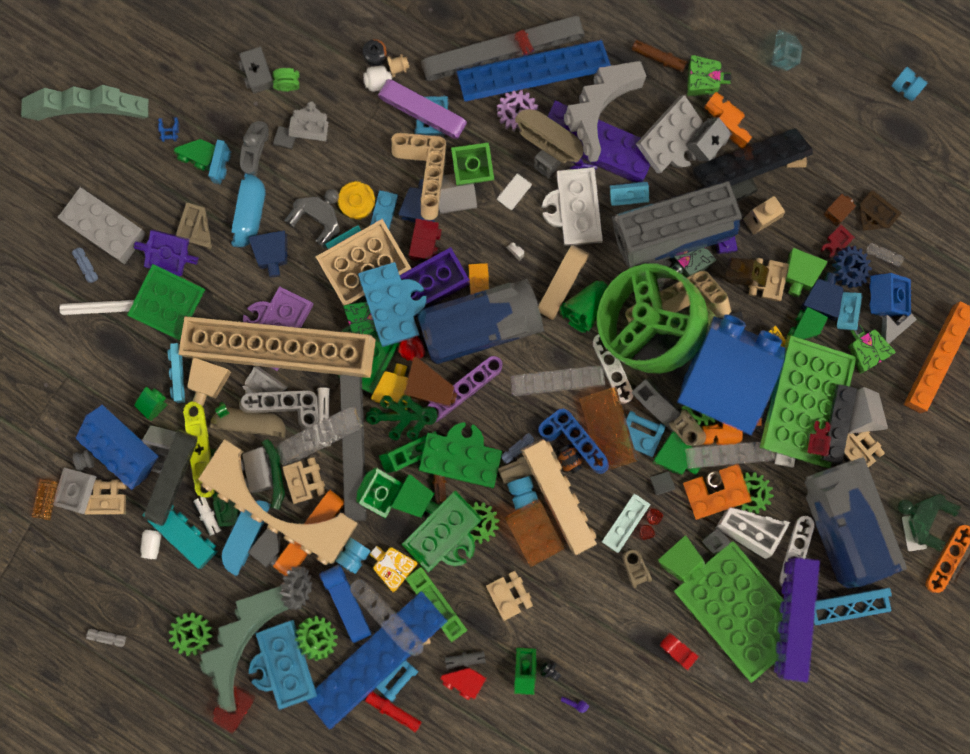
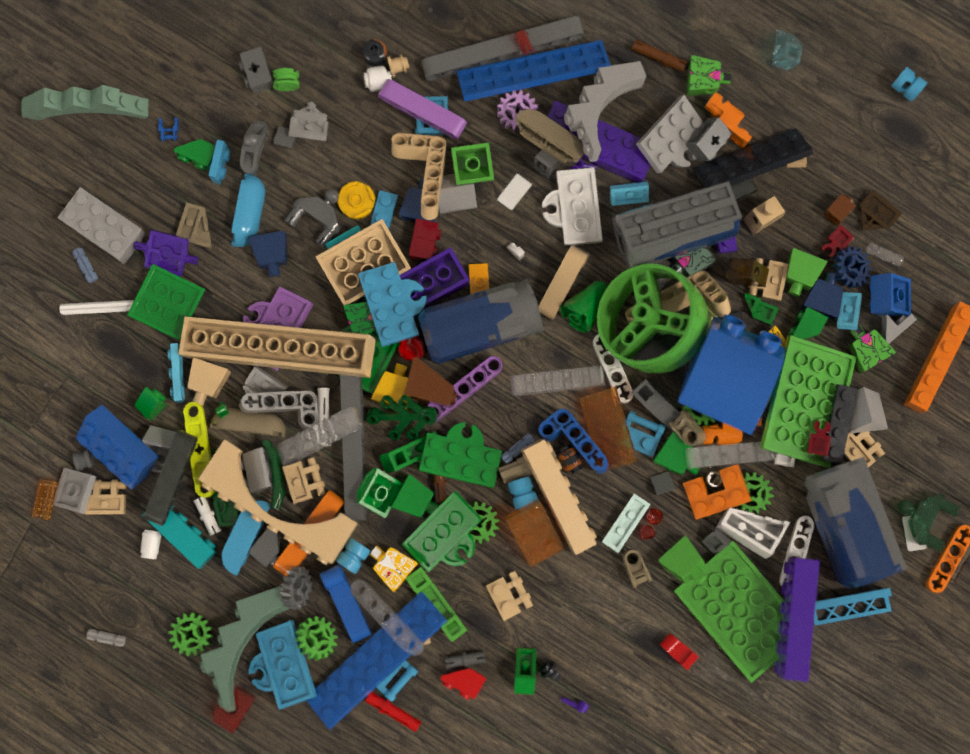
(760, 310): none -> green slope

